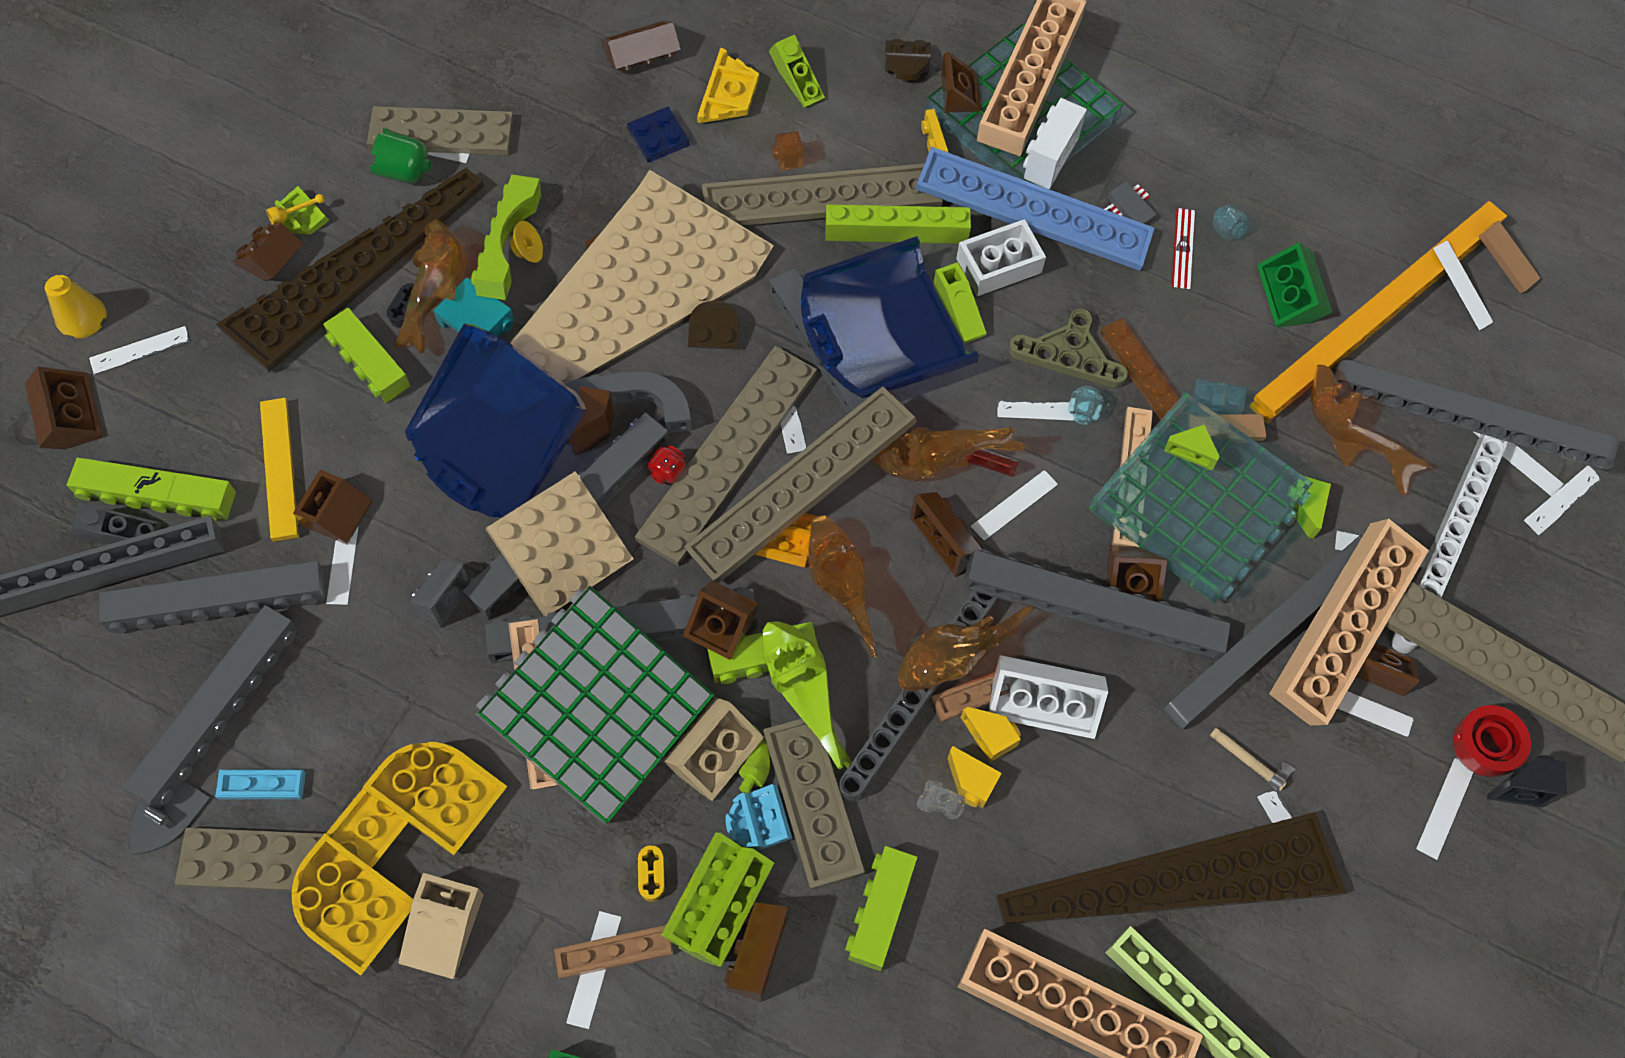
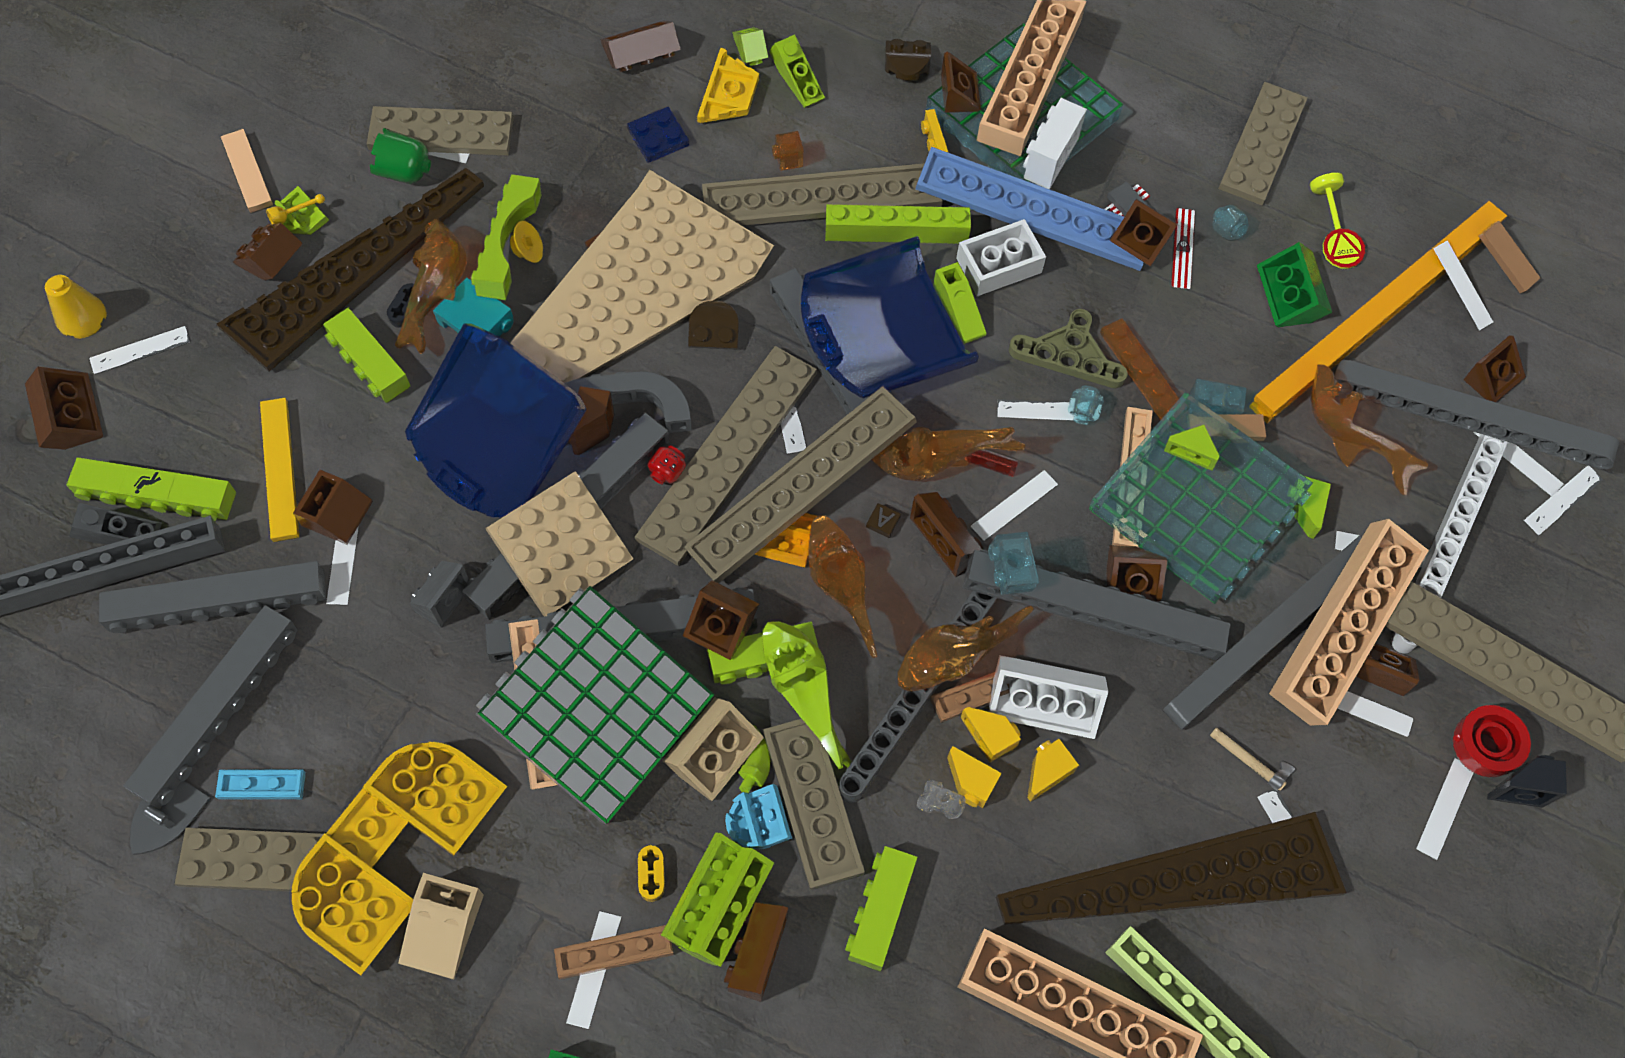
(246, 170): none -> light nougat tile
(751, 45): none -> lime slope
(883, 520): none -> dark brown tile
(1018, 549): none -> clear light blue brick
(1050, 767): none -> yellow slope
(1143, 232): none -> reddish brown slope
(1263, 143): none -> dark tan plate
(1341, 246): none -> neon yellow piece
(1497, 371): none -> reddish brown slope

